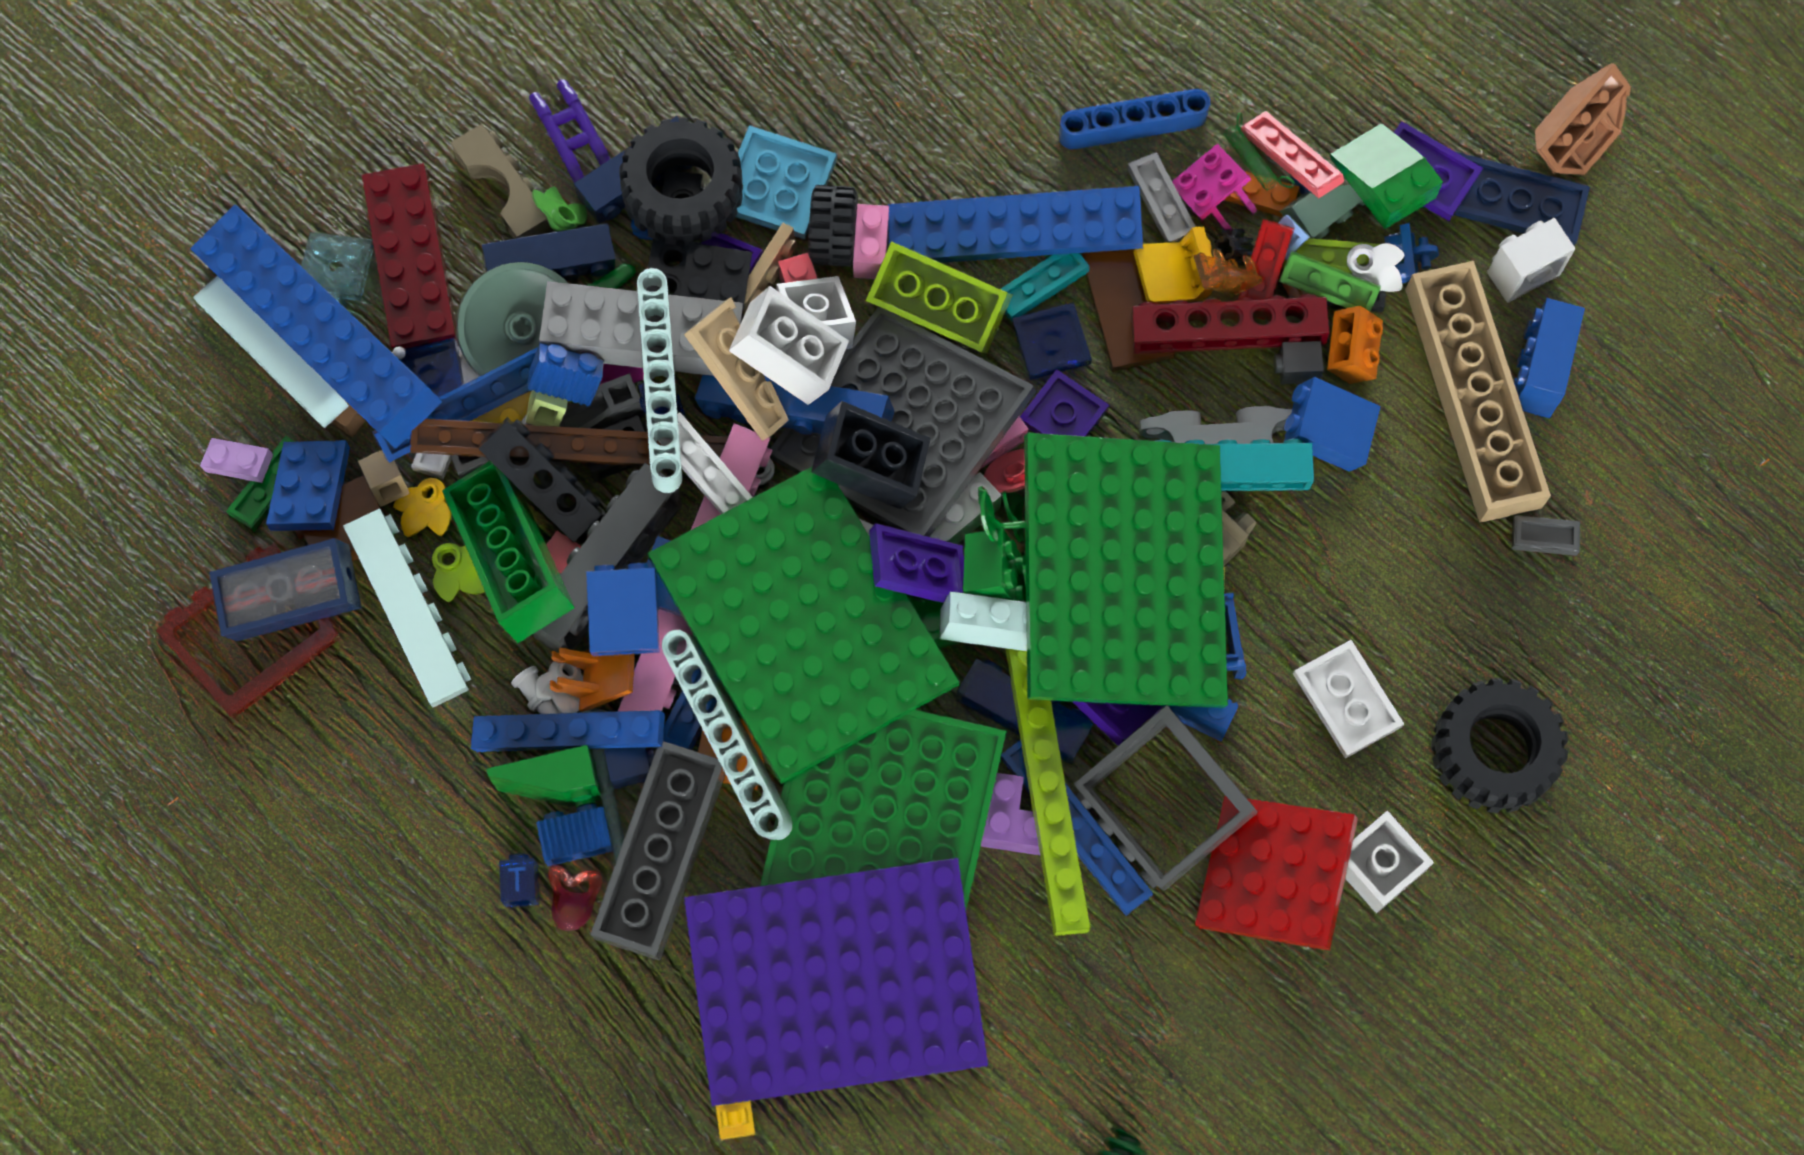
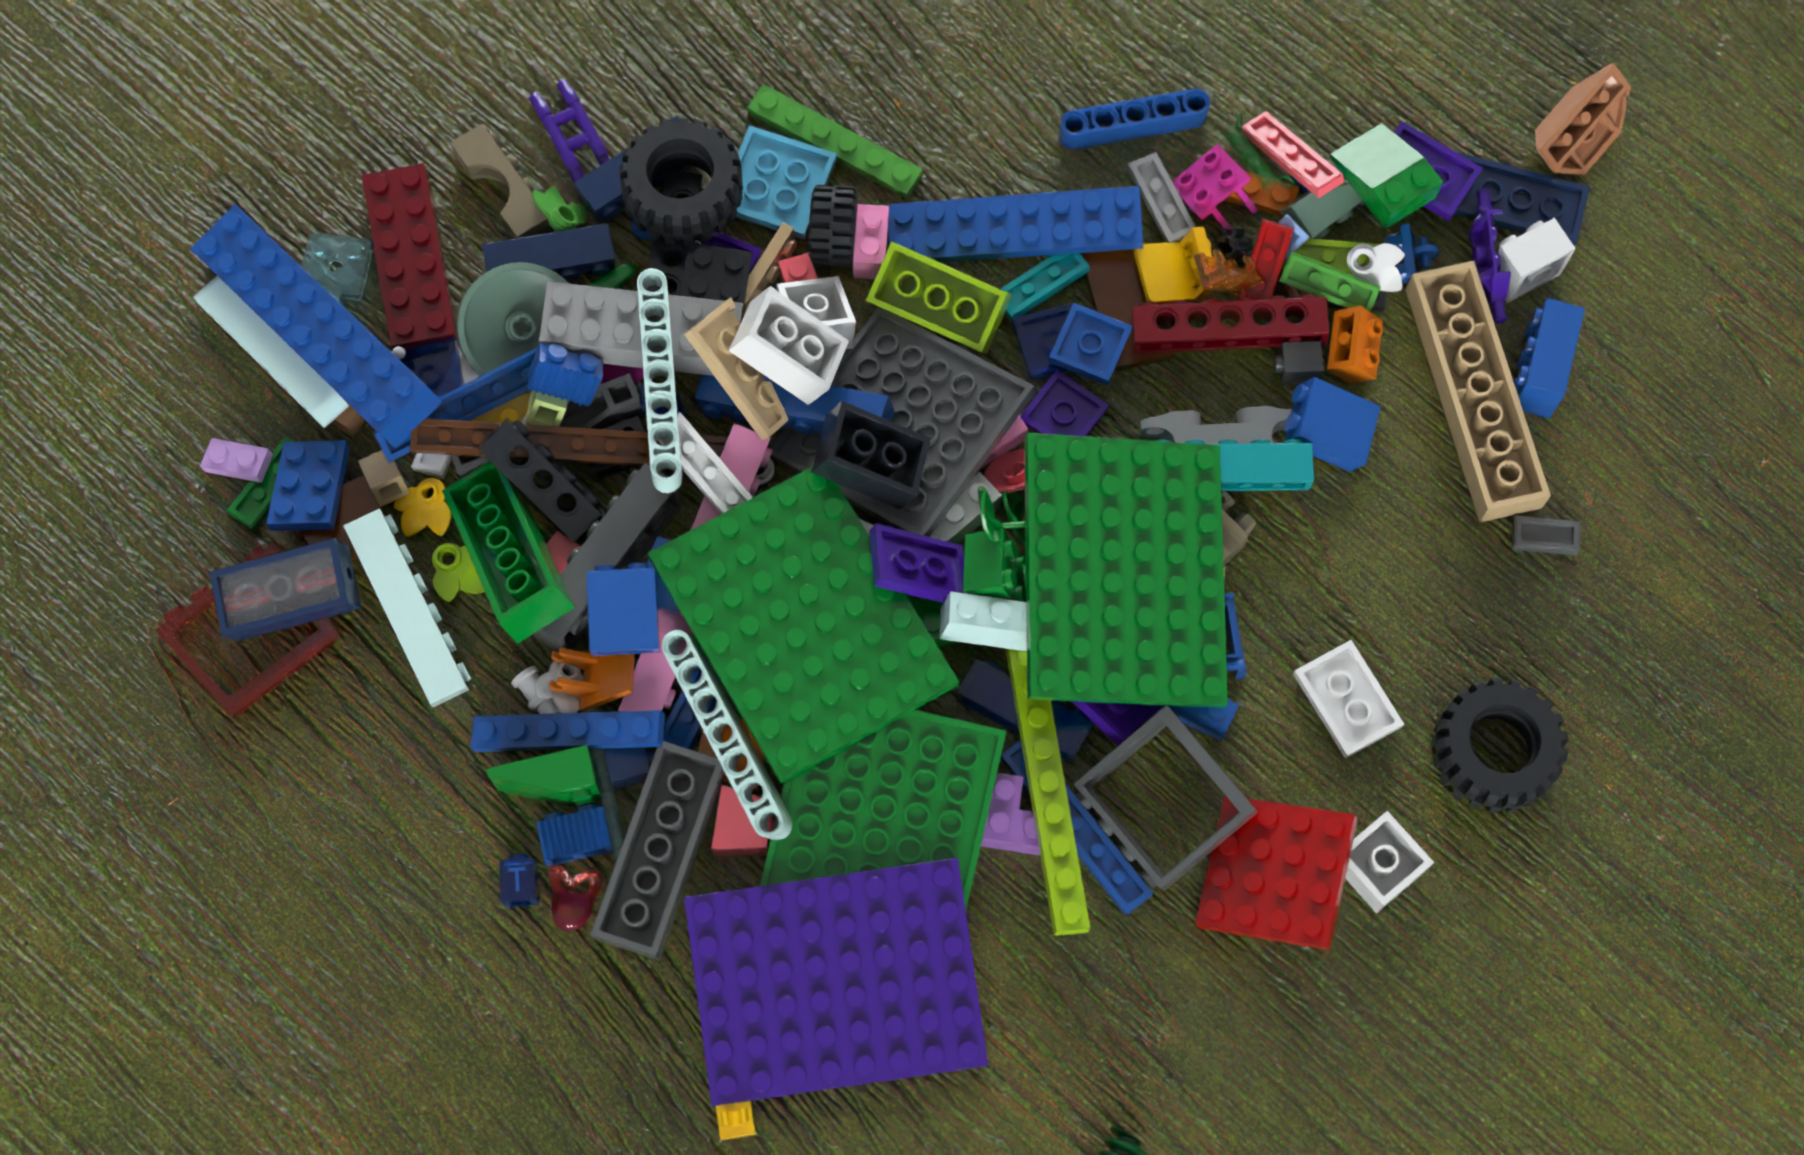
(734, 830): none -> coral torso
(823, 133): none -> bright green plate
(1090, 344): none -> blue plate
(1488, 264): none -> dark purple plate

